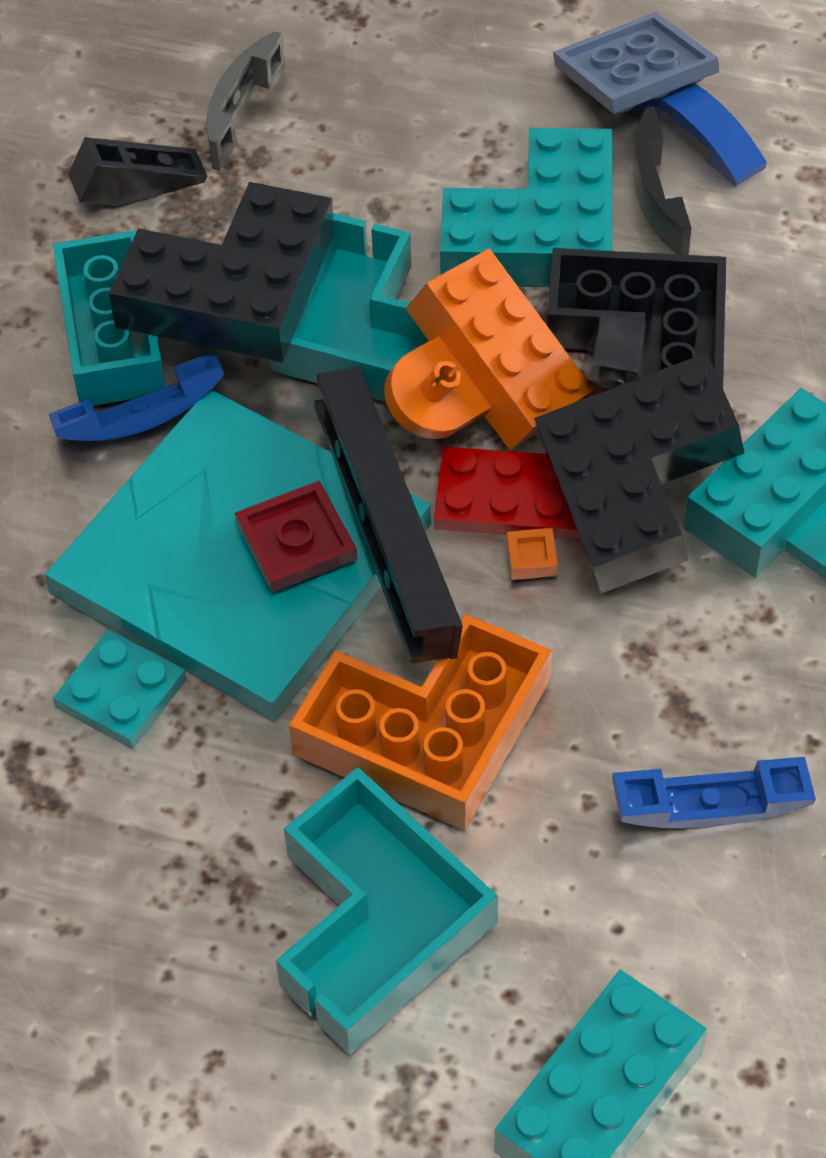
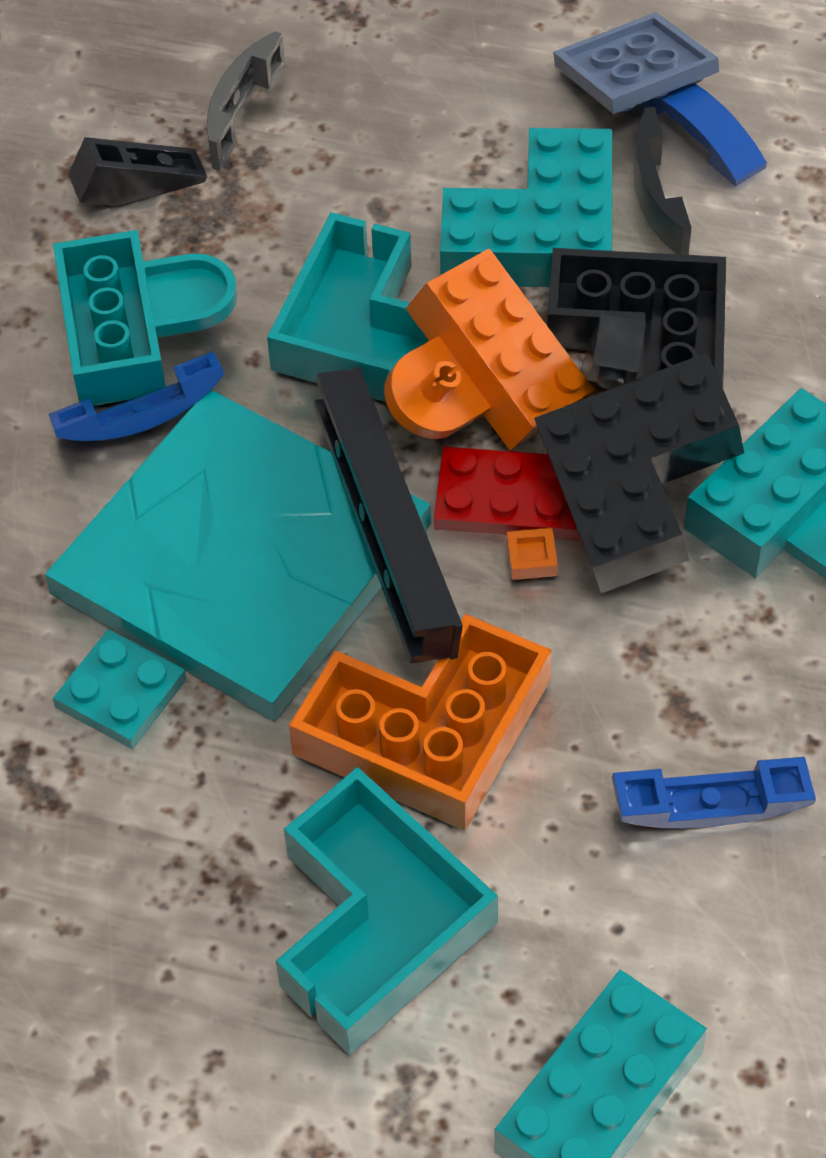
(231, 294): black brick -> none
(295, 536): dark red plate -> none

